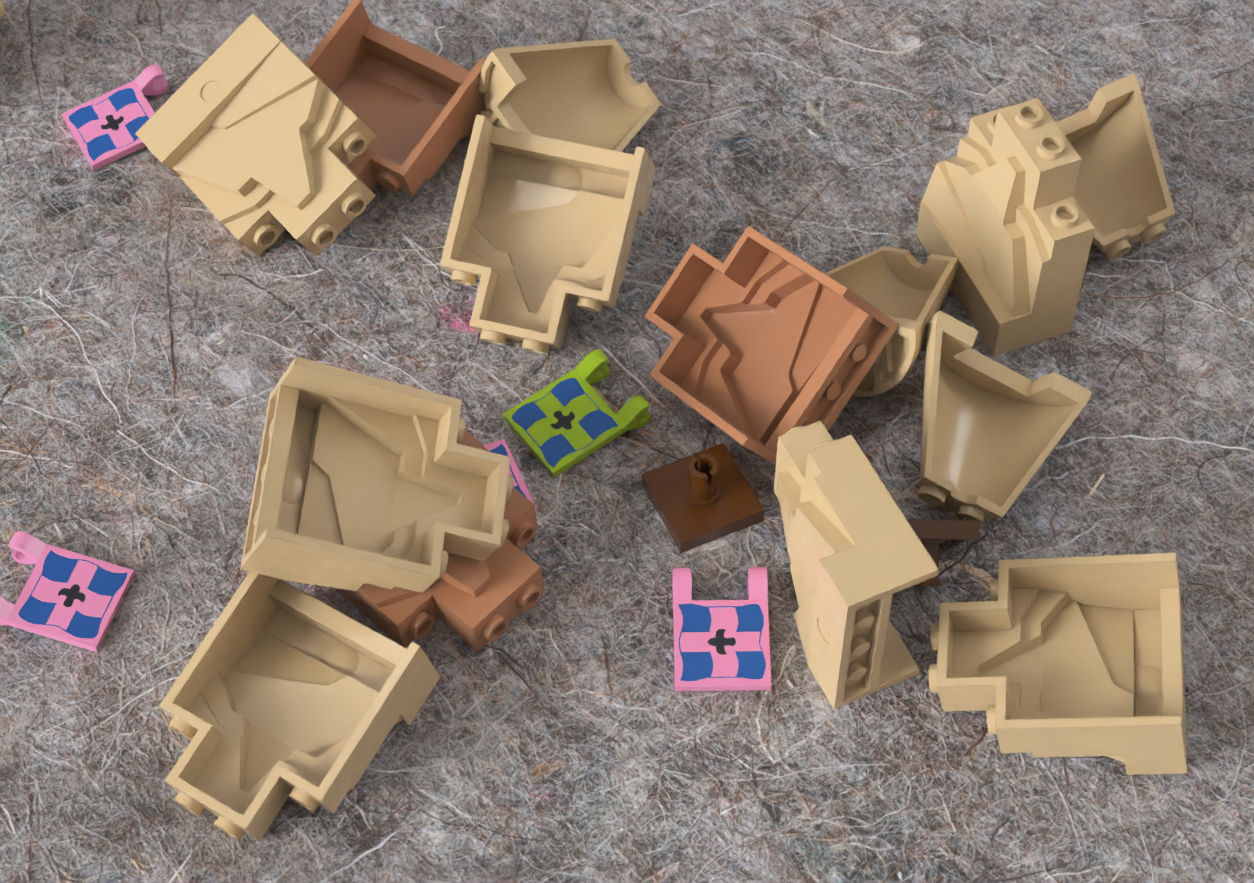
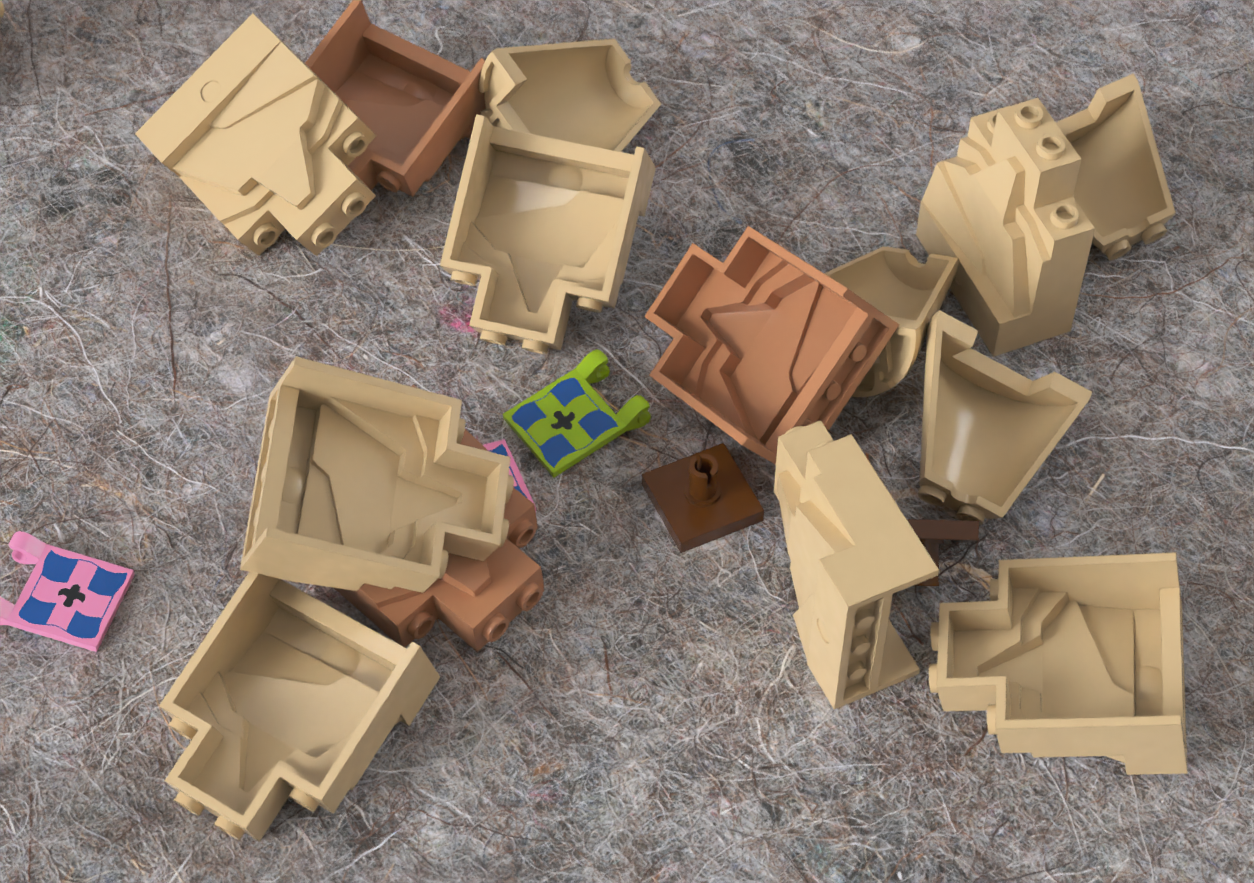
(109, 123): bright pink flag -> none
(721, 641): bright pink flag -> none

